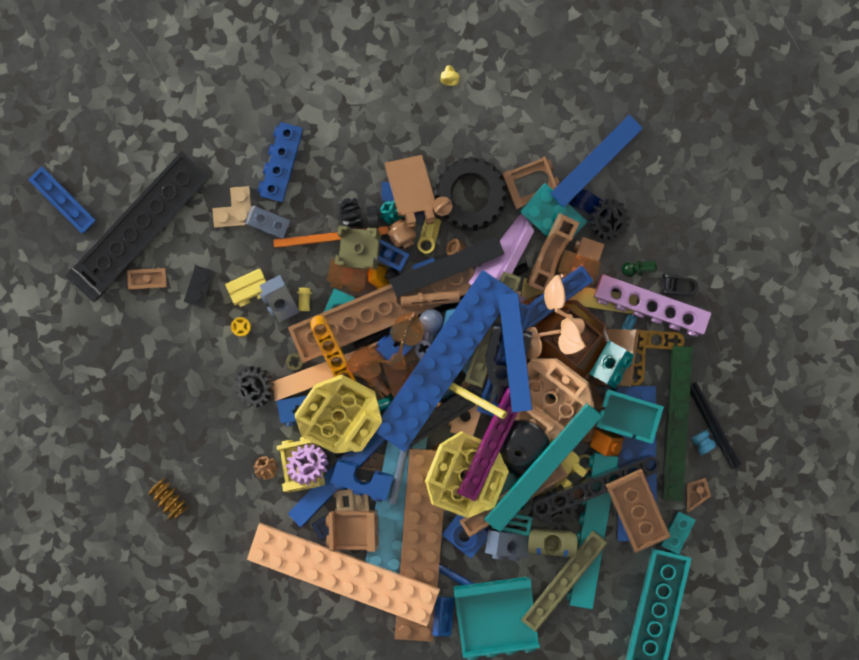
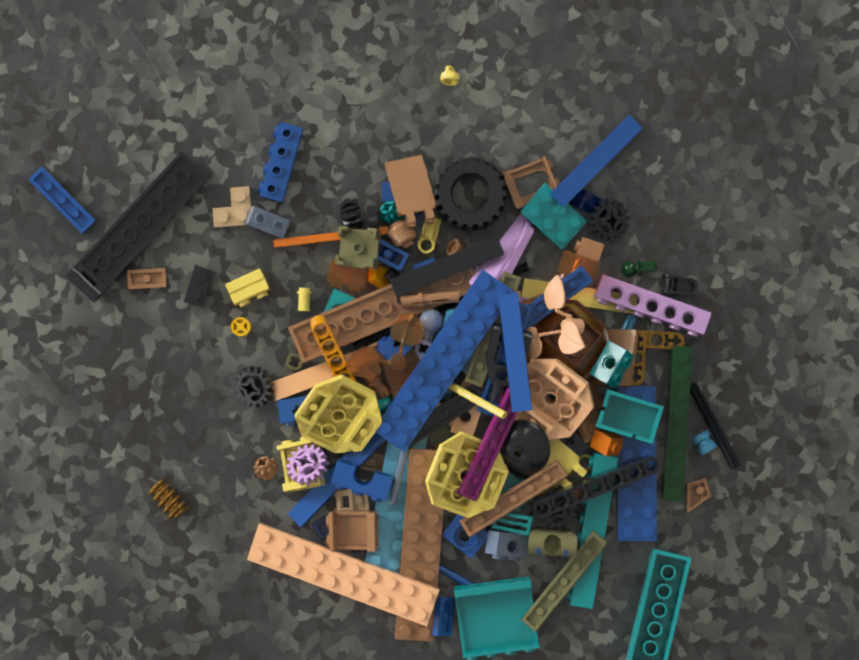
(279, 298): sand blue brick -> none
(442, 206): medium nougat tile -> none
(543, 467): teal tile -> none
(547, 260): medium nougat arch -> none
(638, 510): medium nougat tile -> none
(679, 530): teal brick -> none

